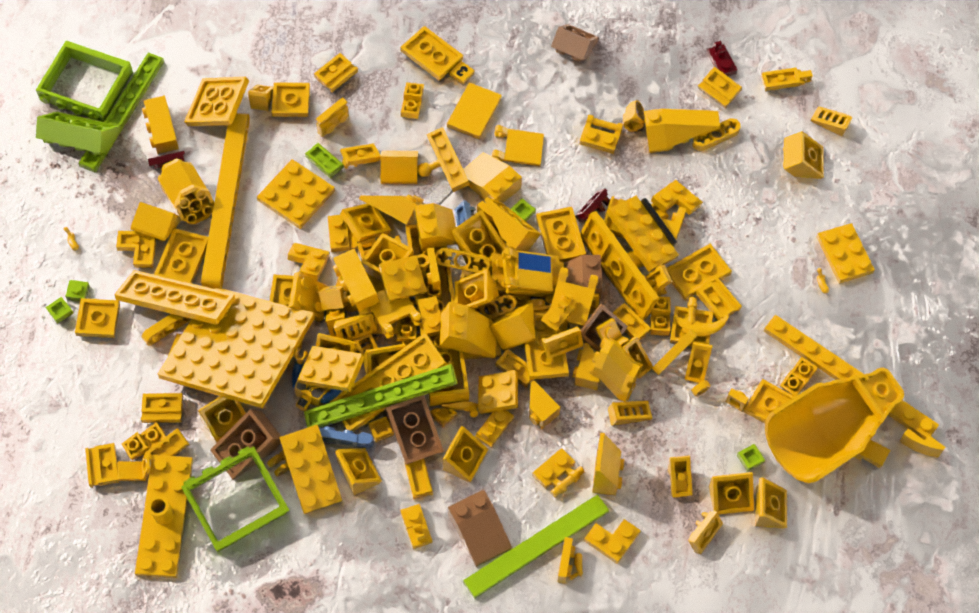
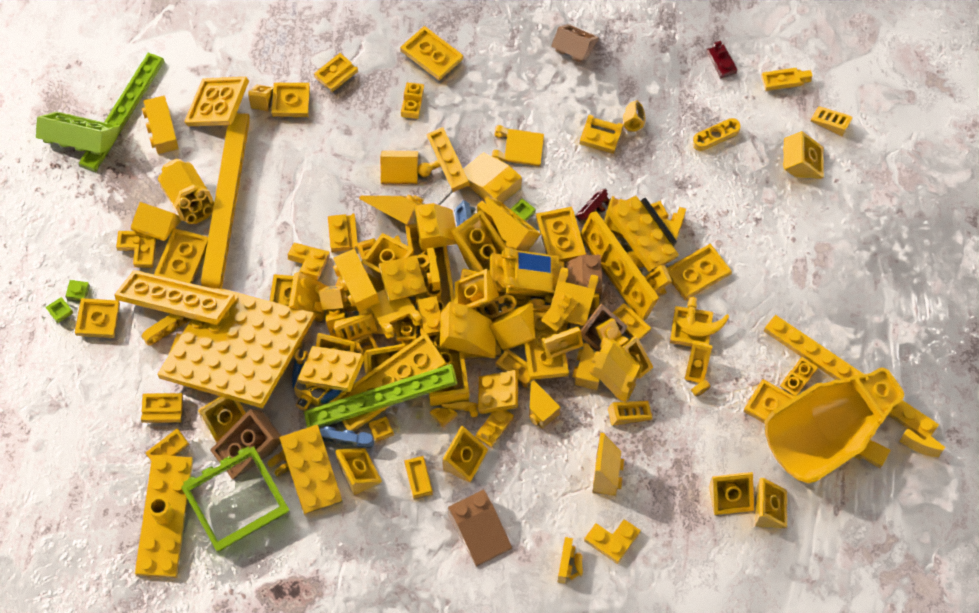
(71, 239): yellow piece -> none
(93, 57): lime window -> none
(102, 465): yellow plate -> none
(134, 470): yellow bracket -> none
(140, 443): yellow slope -> none
(159, 161): dark red plate -> none
(296, 194): yellow plate -> none
(324, 160): lime plate -> none
(332, 117): yellow plate -> none
(359, 155): yellow plate -> none
(365, 222): yellow plate -> none
(414, 429): medium nougat slope -> none
(416, 526): yellow plate -> none
(449, 252): yellow beam -> none
(462, 72): yellow tile -> none
(474, 110): yellow tile -> none
(535, 546): lime tile -> none
(554, 468): yellow plate -> none
(661, 317): yellow slope -> none
(673, 126): yellow wedge -> none
(674, 351): yellow beam -> none
(676, 194): yellow plate -> none
(680, 476): yellow slope -> none
(705, 531): yellow plate -> none
(718, 299): yellow plate -> none
(719, 87): yellow plate -> none
(737, 399): yellow plate -> none
(750, 457): lime plate -> none
(821, 281): yellow piece -> none
(845, 253): yellow plate -> none

